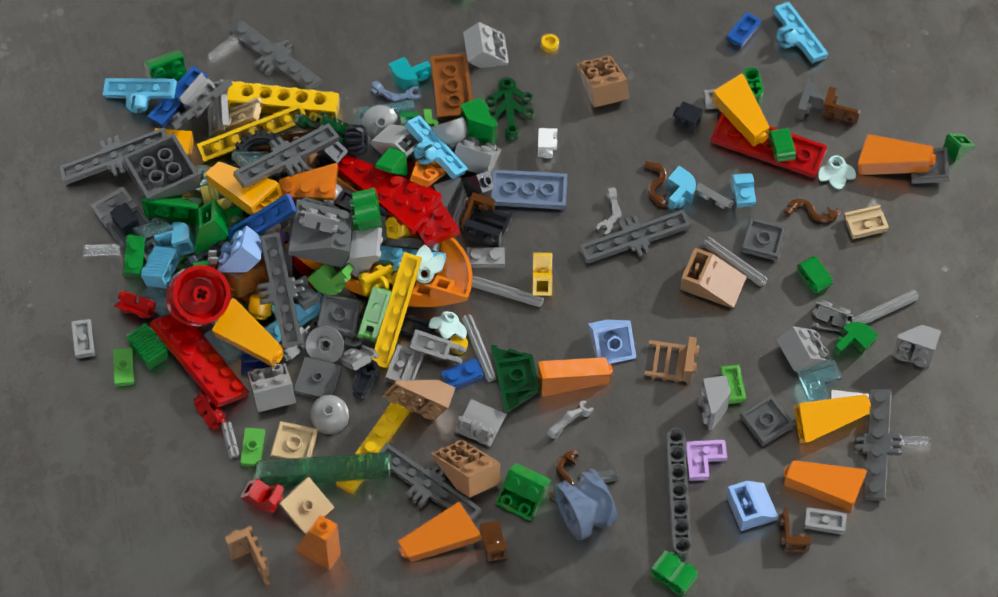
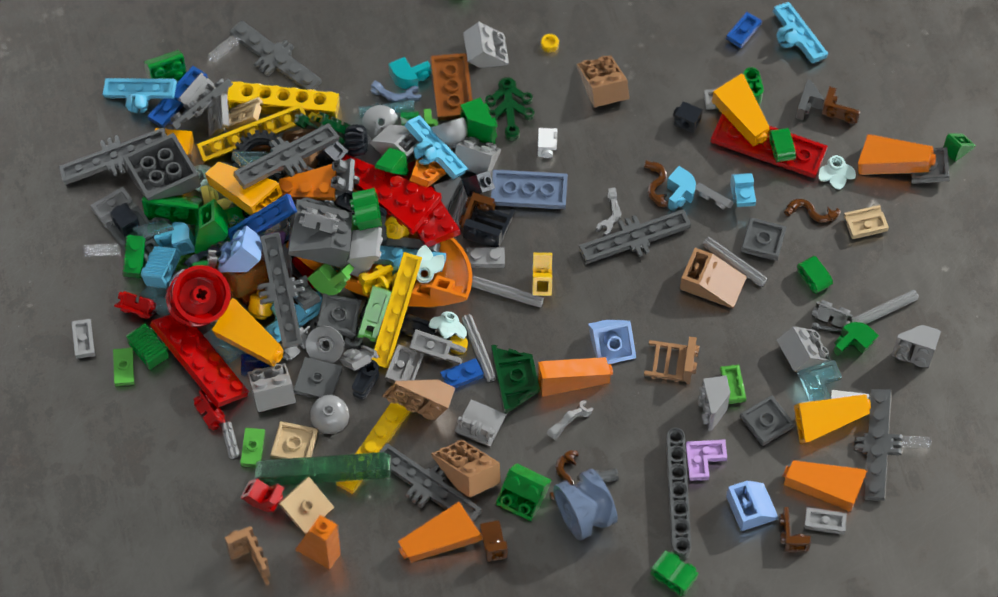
(345, 178): none -> dark grey hips

